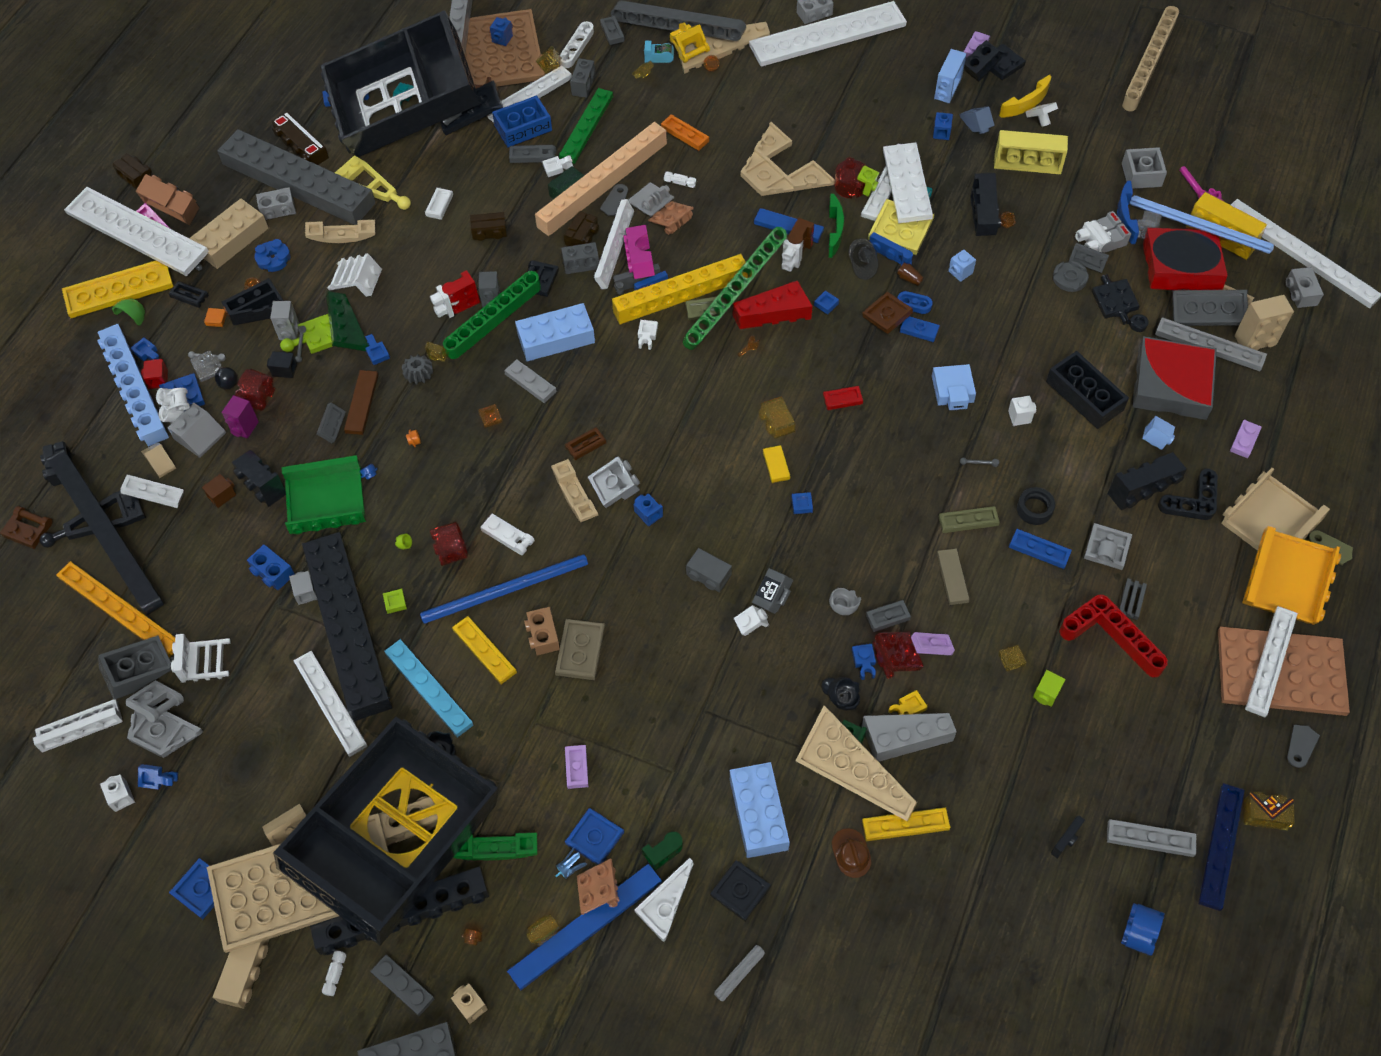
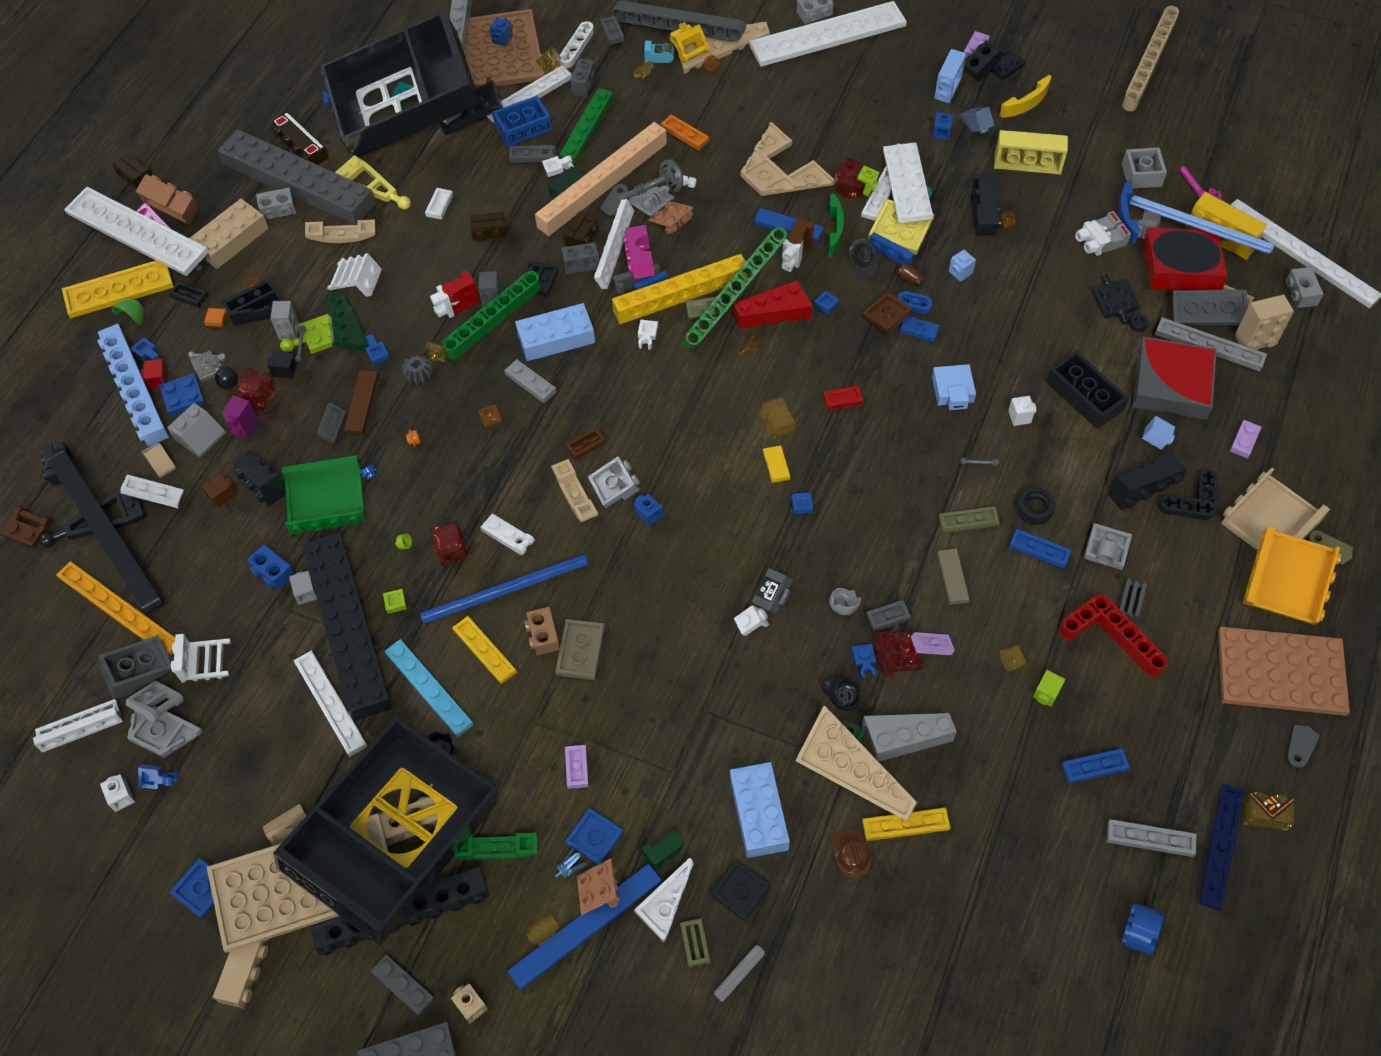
(172, 403): white piece -> none
(276, 248): blue plate -> none
(334, 973): white axle -> none
(472, 936): clear orange plate -> none
(664, 179): none -> dark grey dish
(699, 961): none -> olive tile
(708, 570): dark grey brick -> none
(909, 704): yellow plate -> none
(1042, 112): white tile -> none
(1068, 837): black plate -> none
(1070, 276): dark grey tile -> none
(1089, 257): dark grey plate -> none
(1095, 766): none -> blue plate
(1271, 661): white tile -> none

